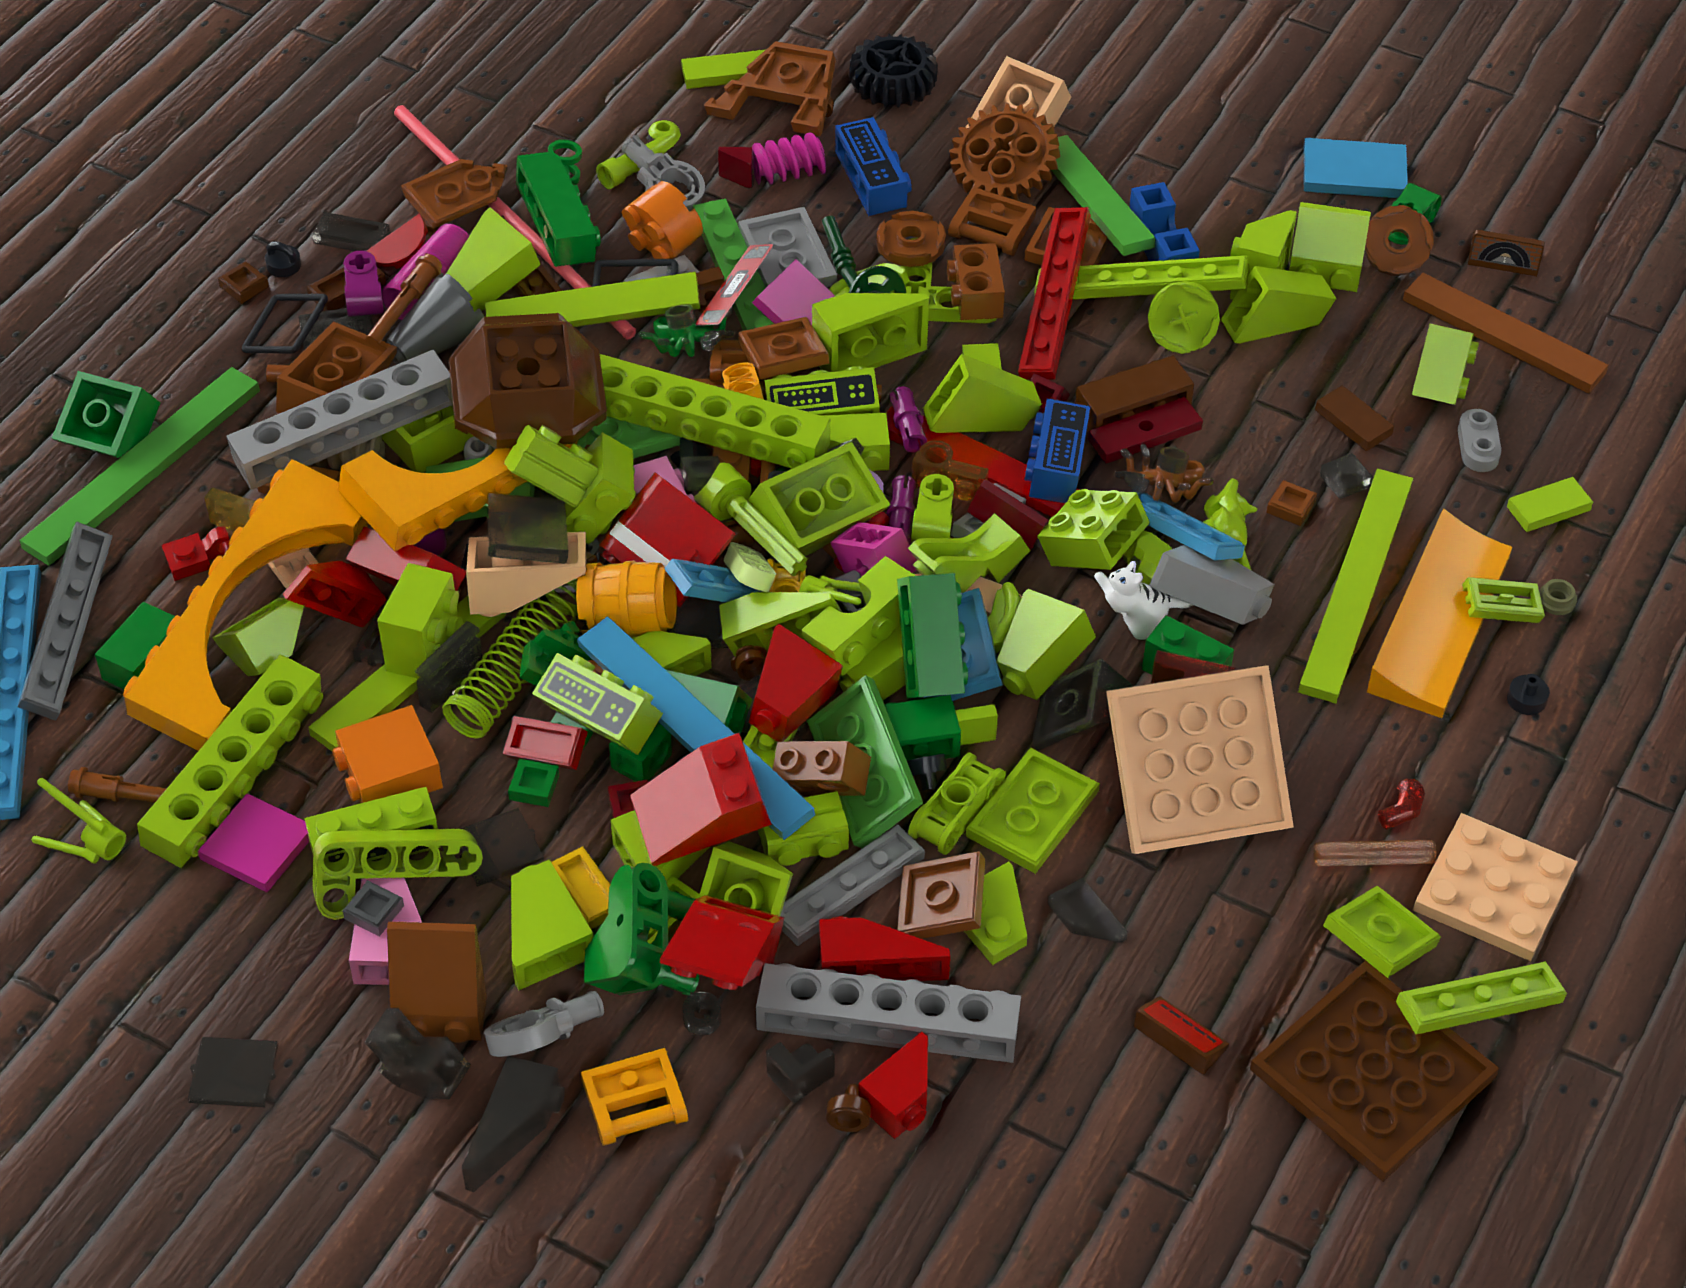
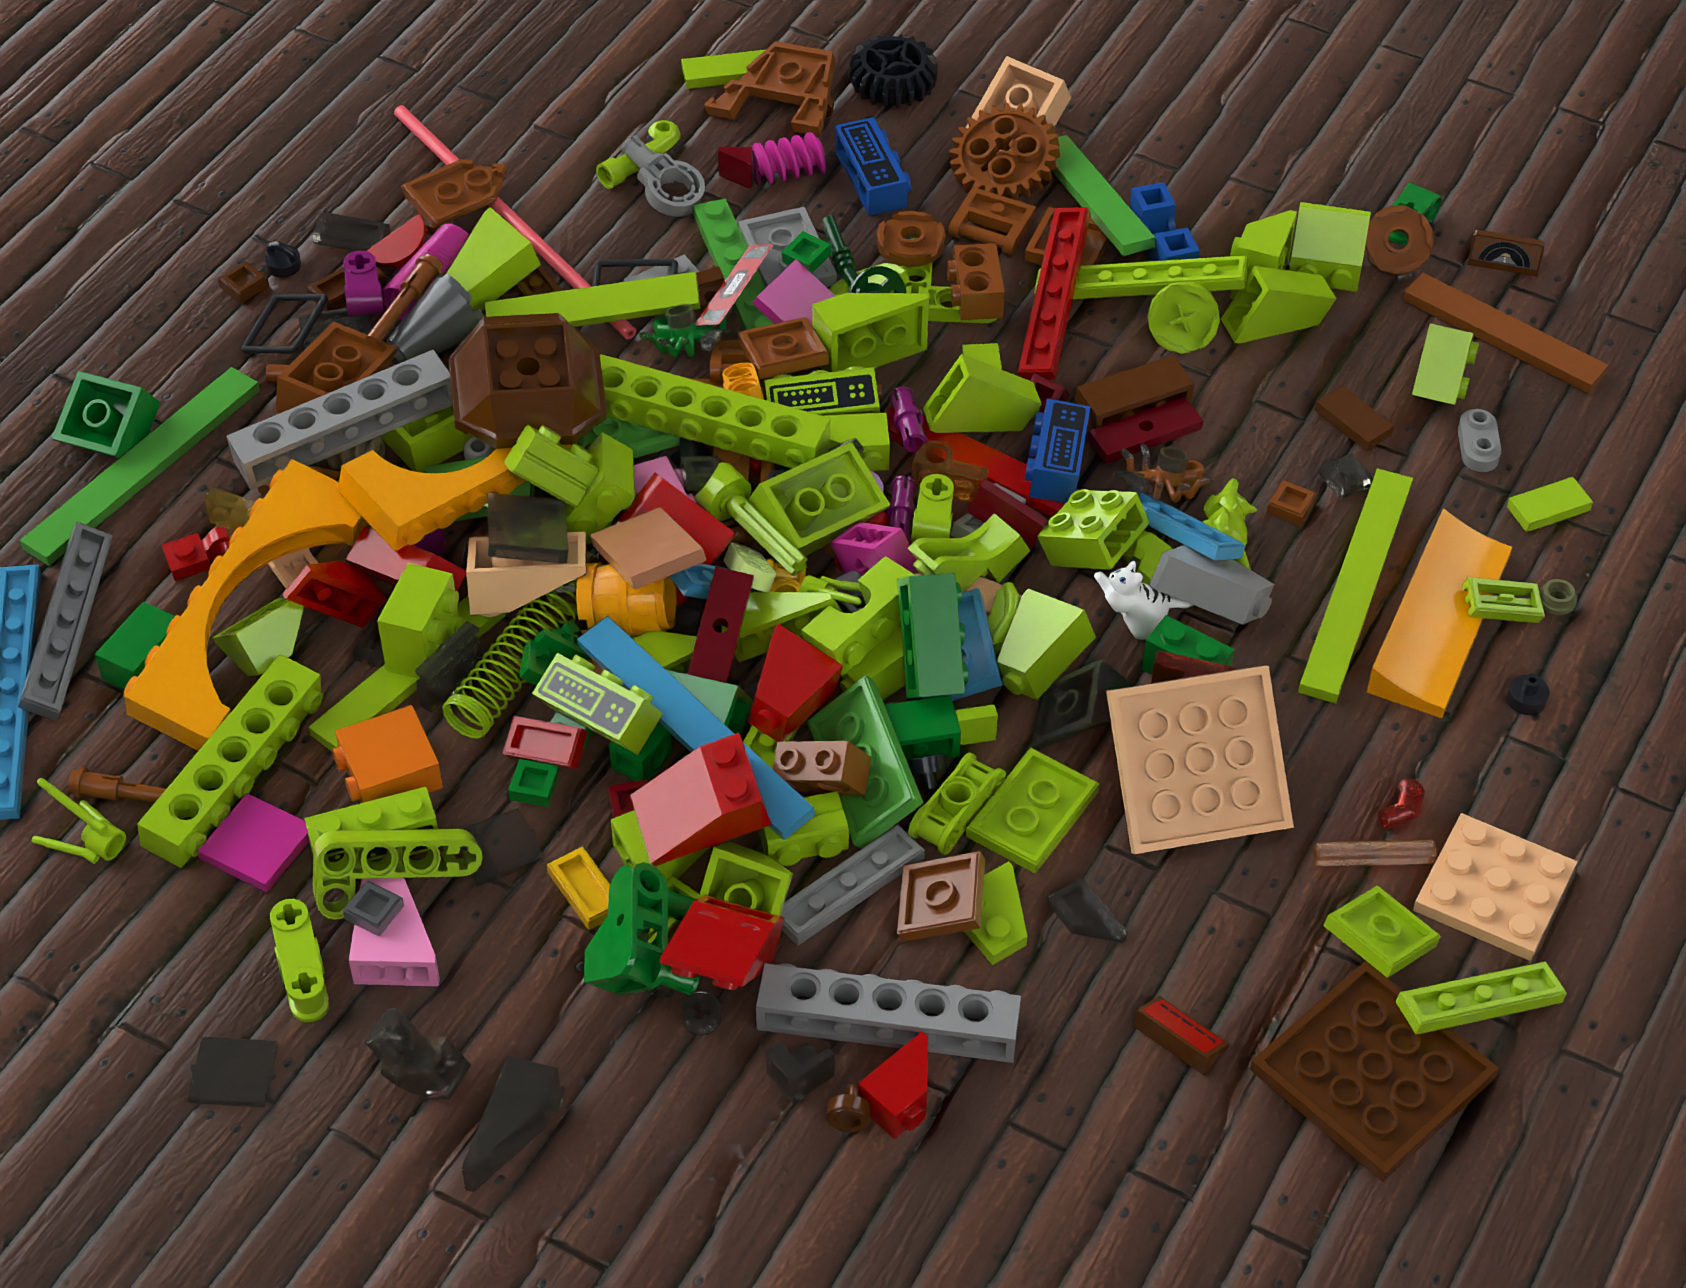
(299, 960): none -> lime piece
(437, 978): dark orange slope -> none
(541, 1026): light grey pin -> none
(545, 925): lime slope -> none
(556, 204): green hinge -> none
(629, 1084): light orange plate -> none
(648, 548): none -> nougat tile
(662, 222): orange brick -> none
(724, 607): none -> dark red tile
(749, 661): reddish brown plate -> none
(807, 250): none -> green plate
(871, 948): red slope -> none
(1354, 167): dark azure tile -> none

